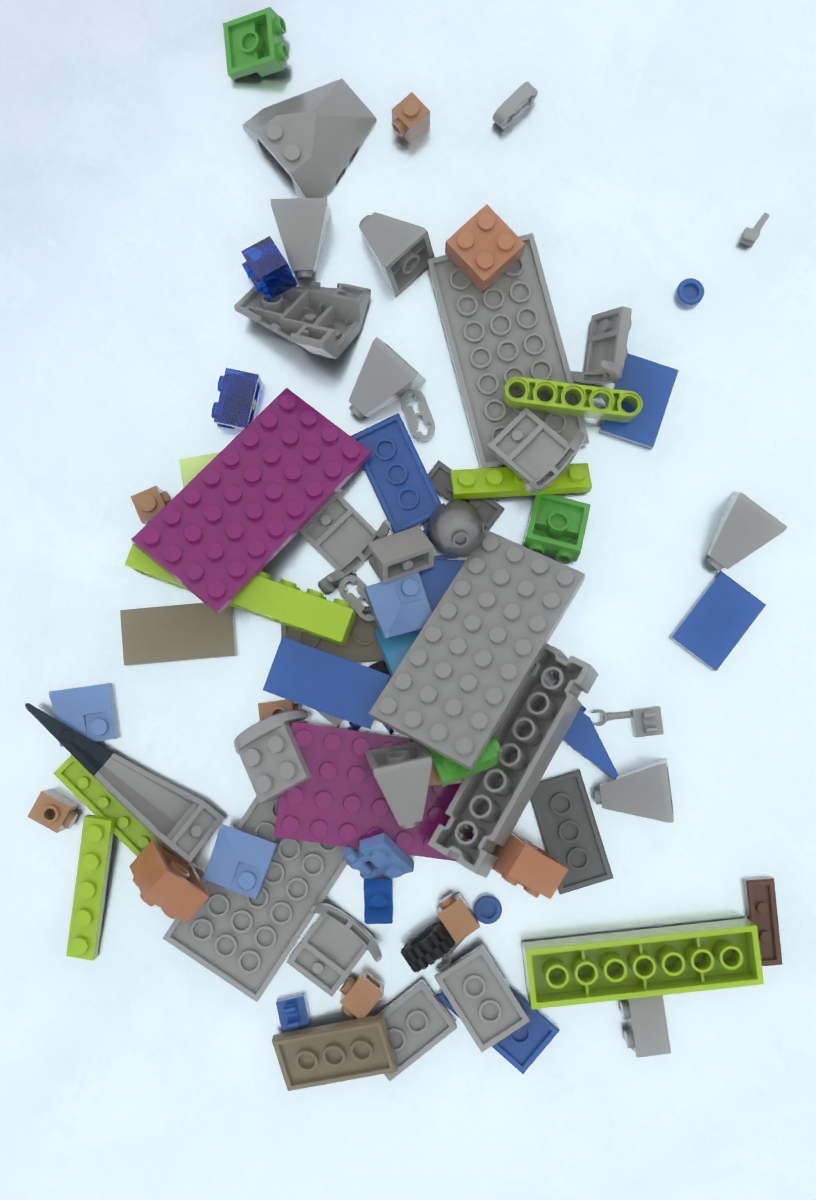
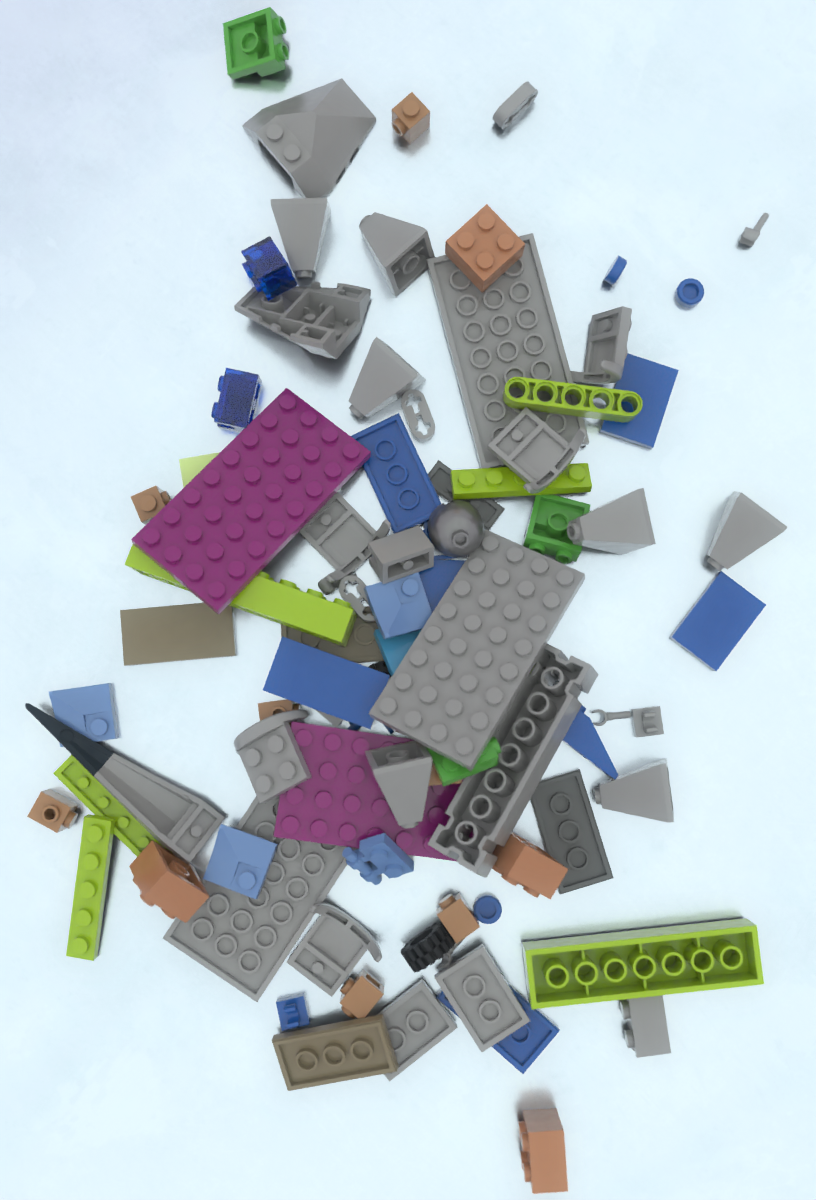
(378, 901): blue bracket -> none
(543, 1151): none -> nougat brick
(615, 270): none -> tile
(615, 526): none -> light grey slope
(762, 911): reddish brown tile -> none

